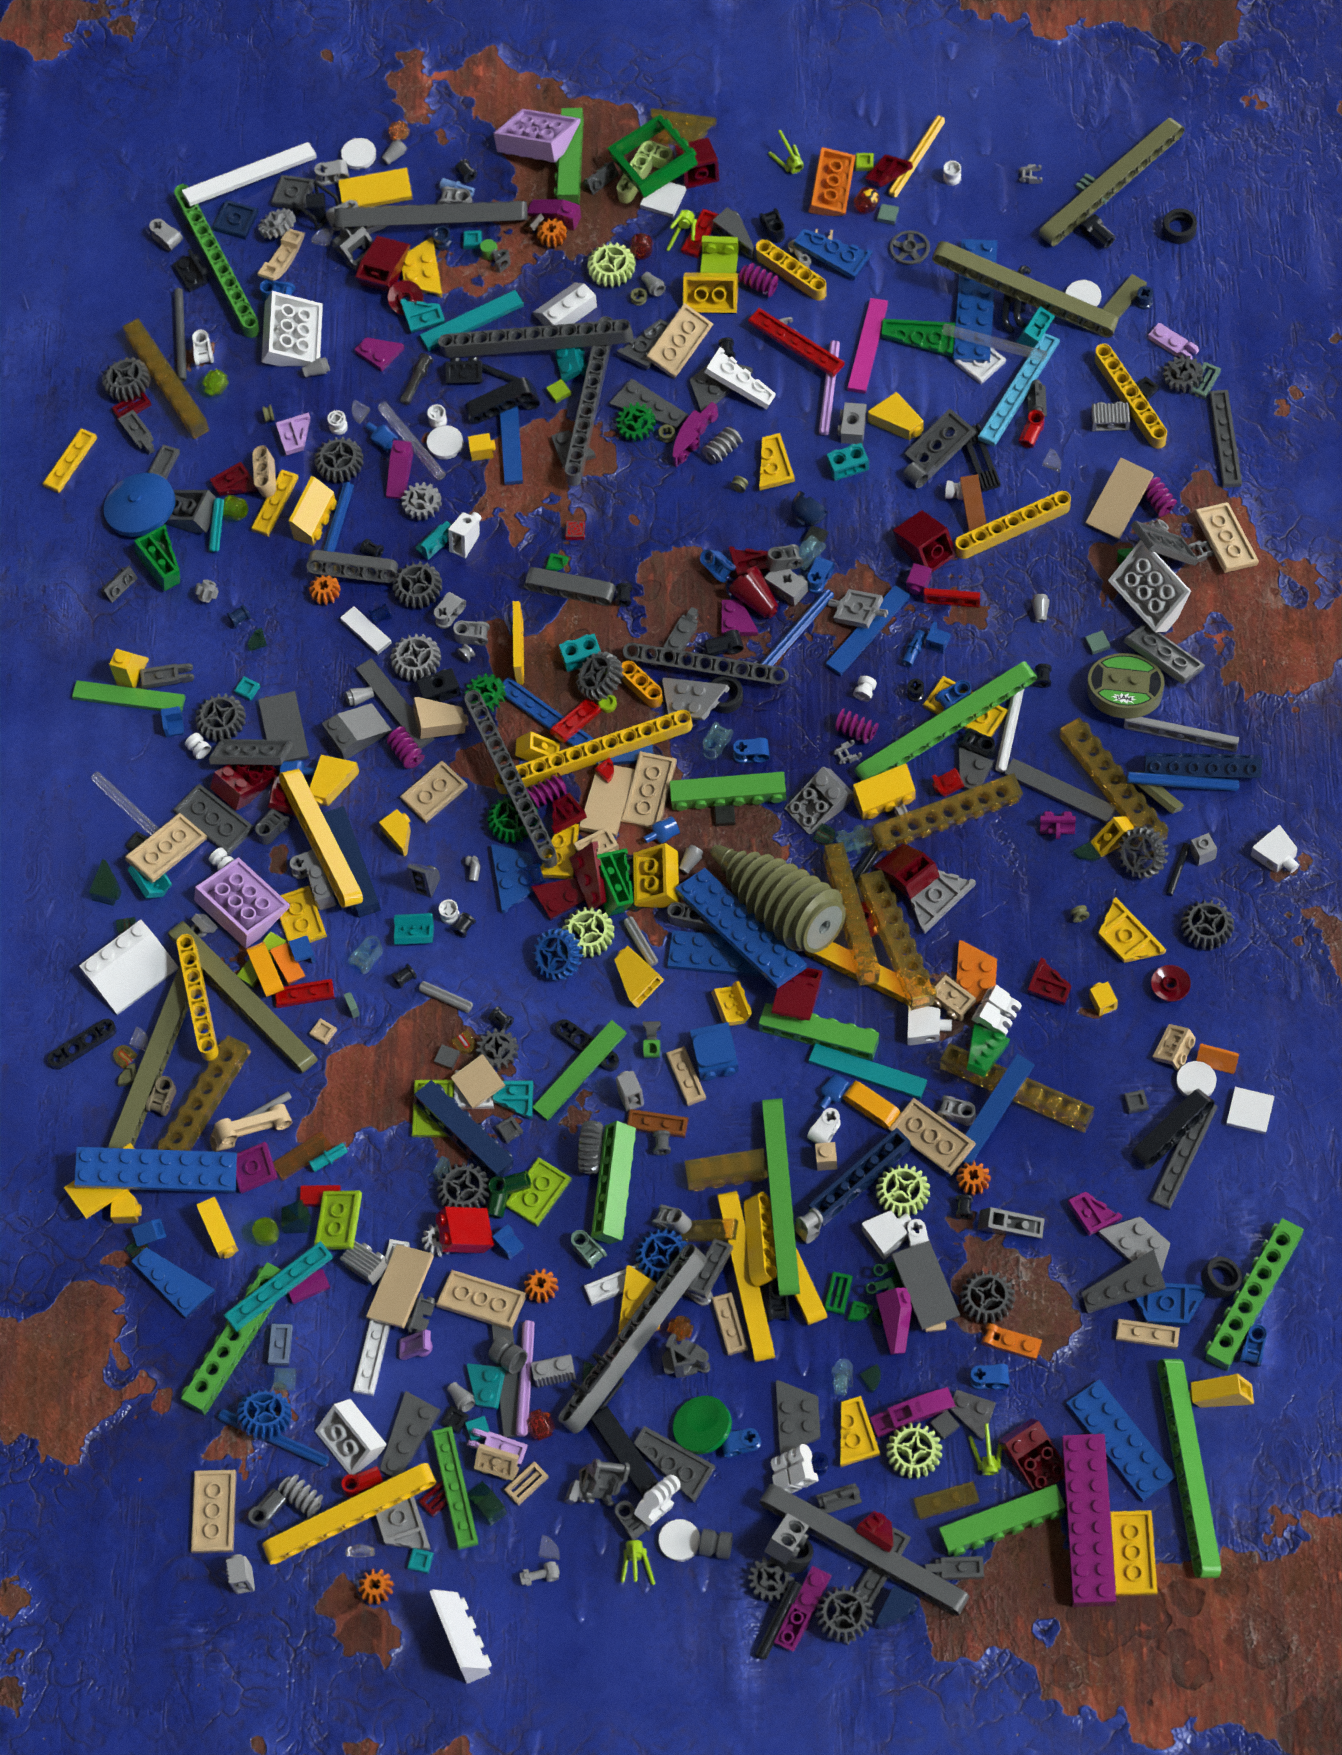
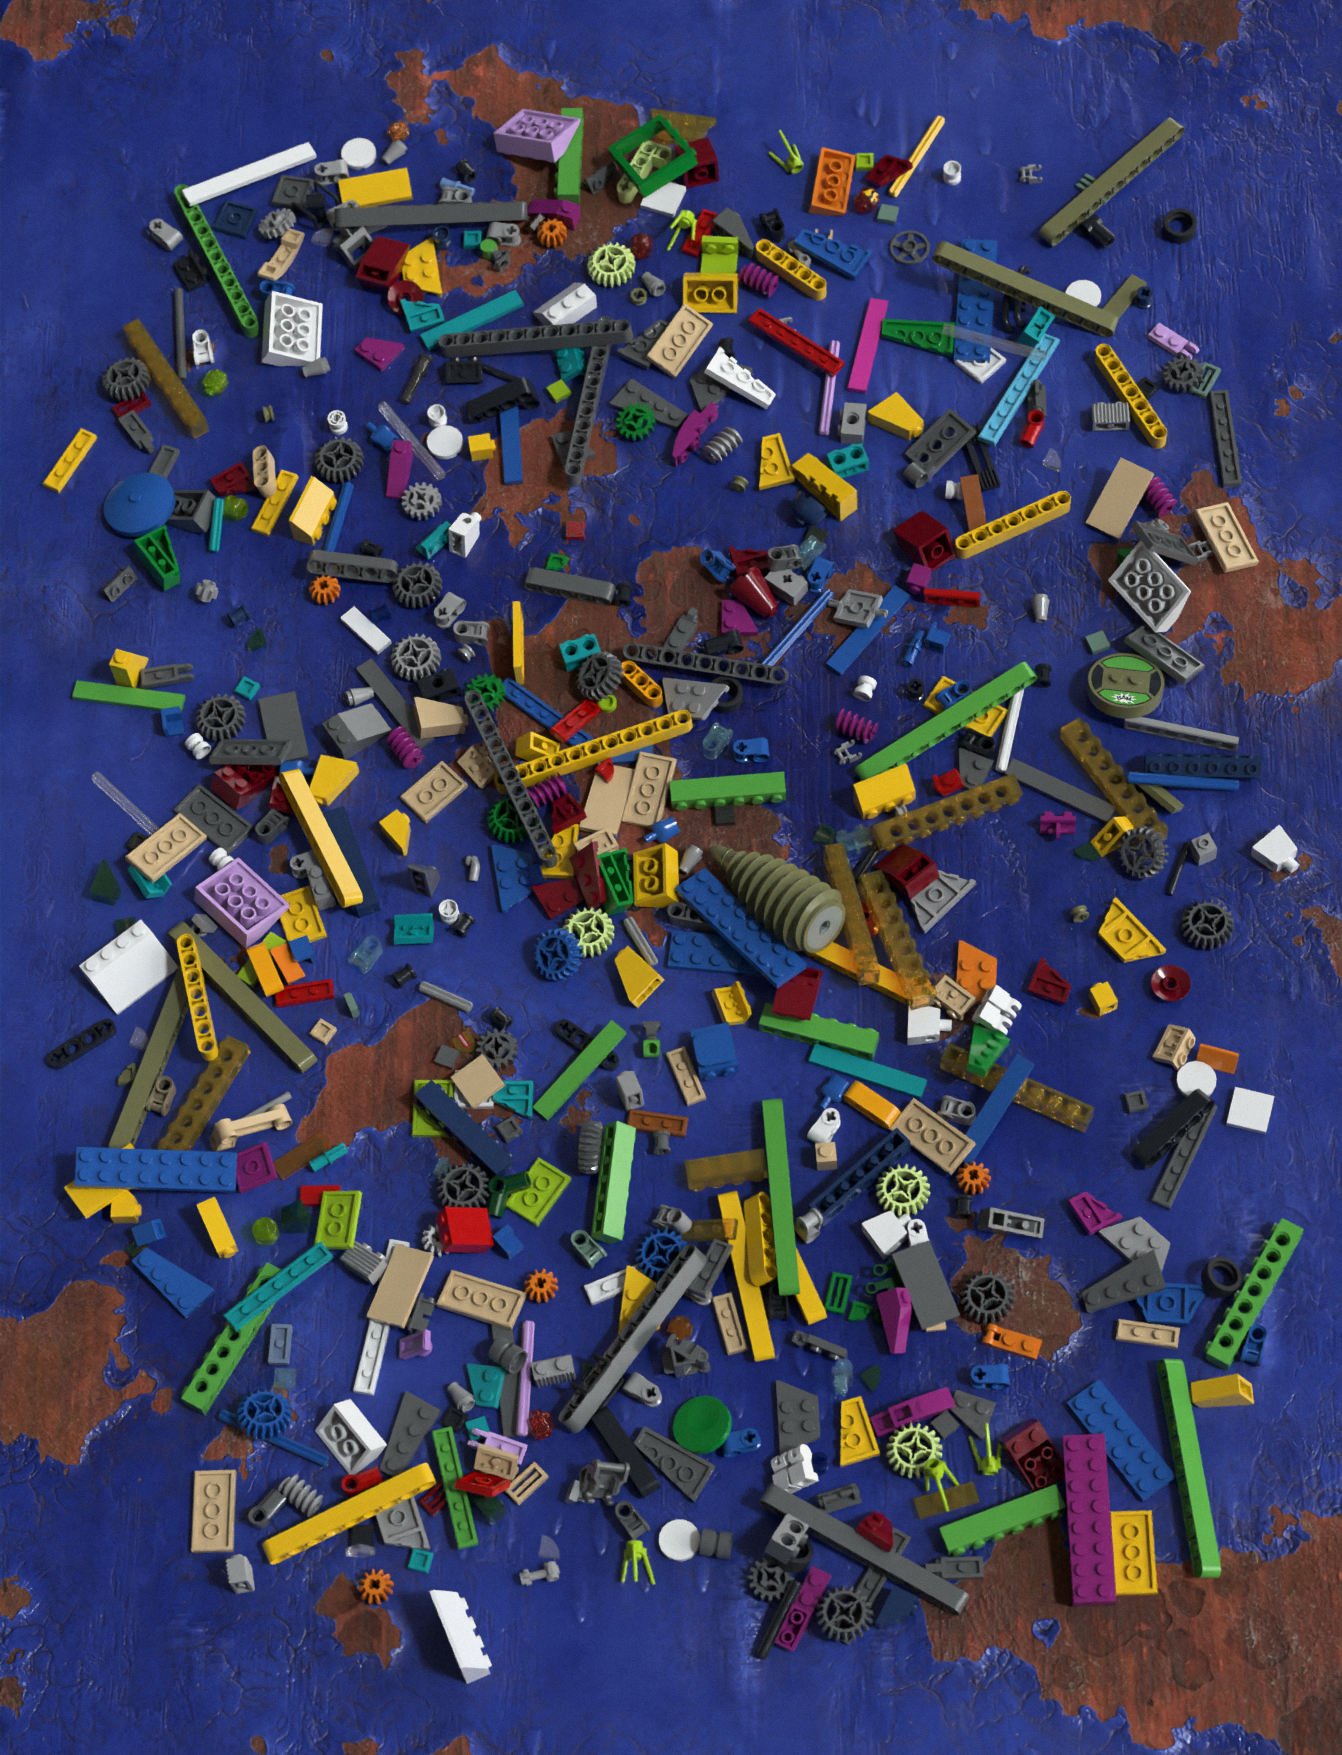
(124, 1055): clear yellow tile -> none
(294, 433): lavender wing -> none
(309, 1287): magenta tile -> none
(359, 411): clear tile -> none
(363, 1535): none -> black tile
(478, 765): none -> tan bracket
(482, 1484): none -> red tile
(502, 233): none -> light grey piece
(640, 1388): none -> light grey piece
(657, 1500): white legs -> none
(665, 429): olive bush -> none
(819, 800): light grey slope -> none
(819, 1345): none -> dark grey hinge
(826, 486): none -> yellow wedge
(935, 1469): none -> lime plant

